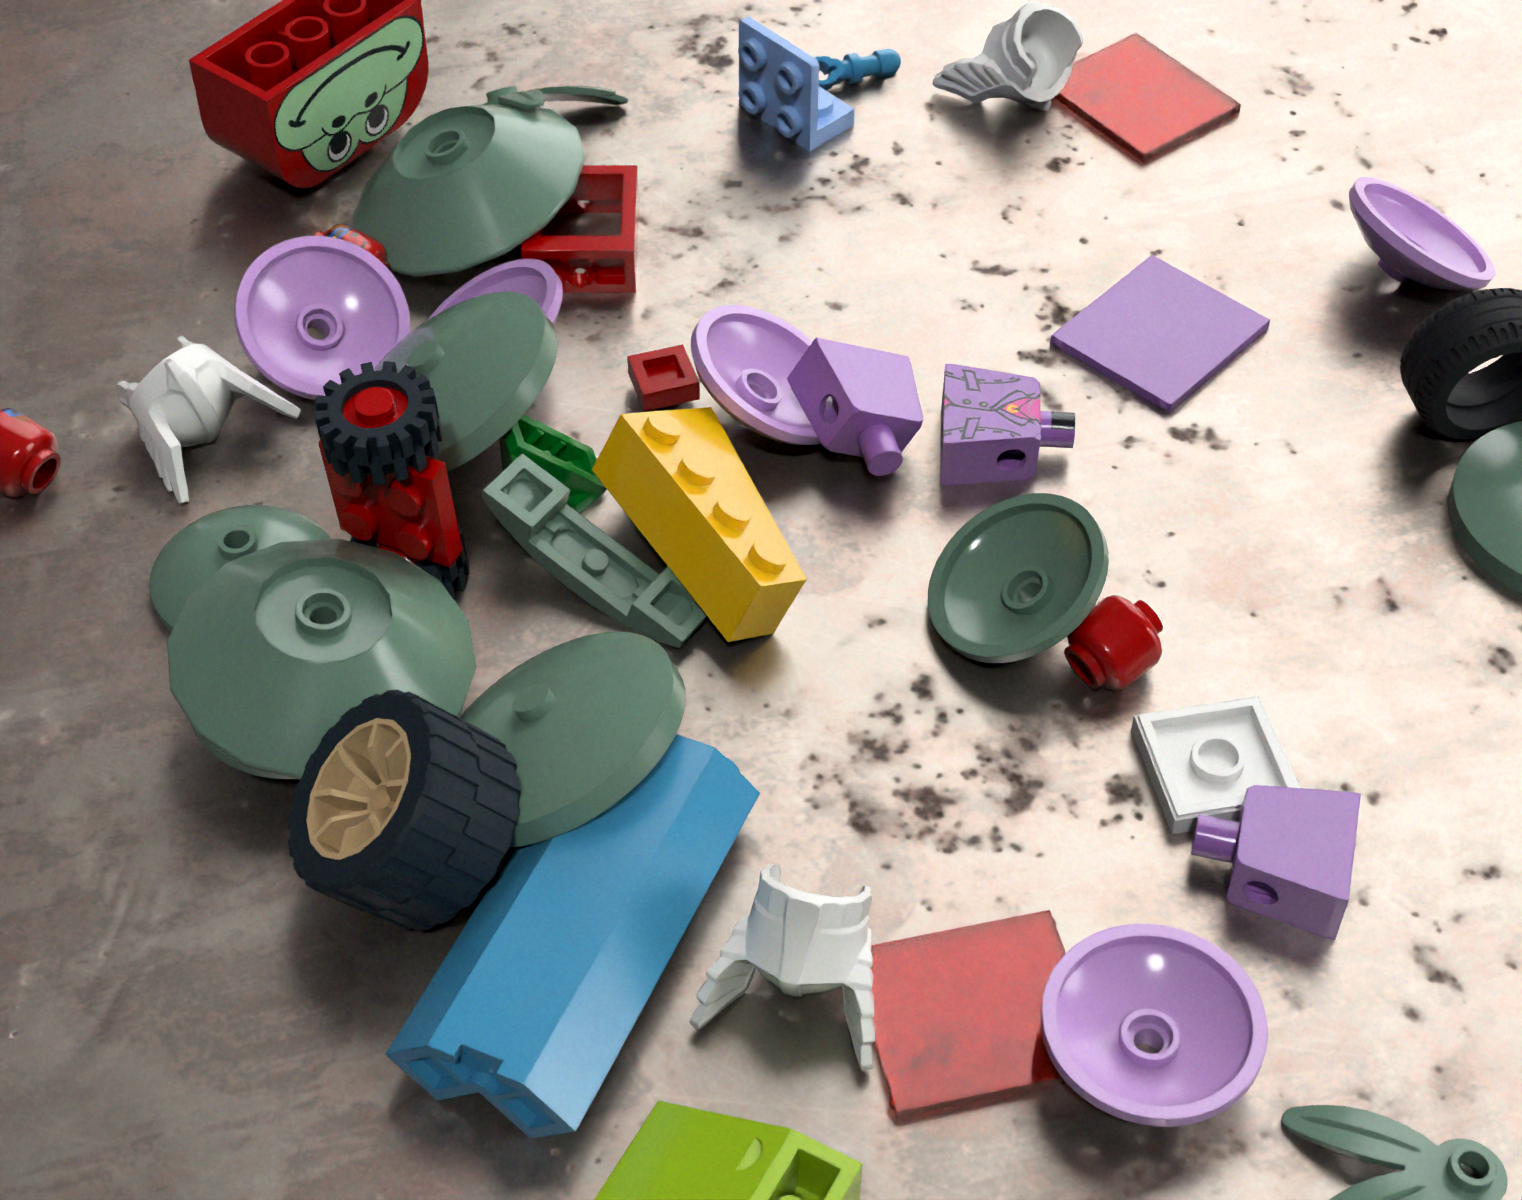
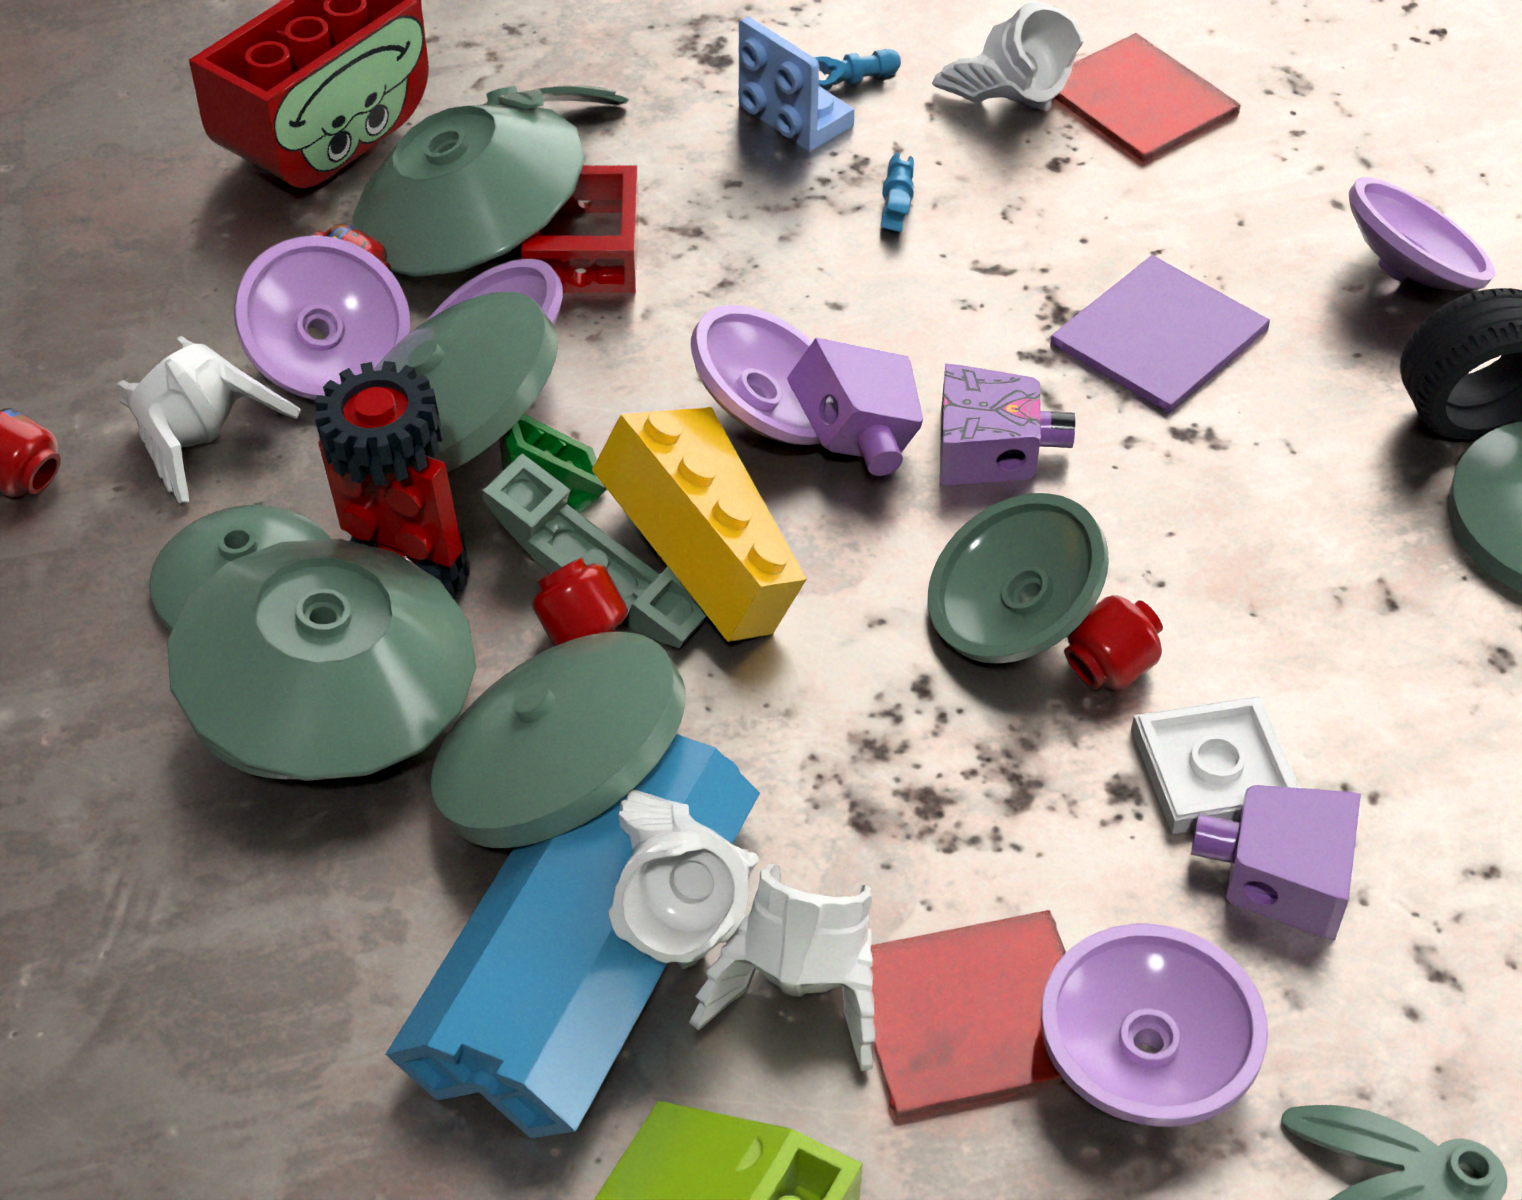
(403, 811): black wheel -> none
(578, 602): none -> red head
(663, 377): red plate -> none
(681, 884): none -> white helmet
(897, 192): none -> dark azure piece

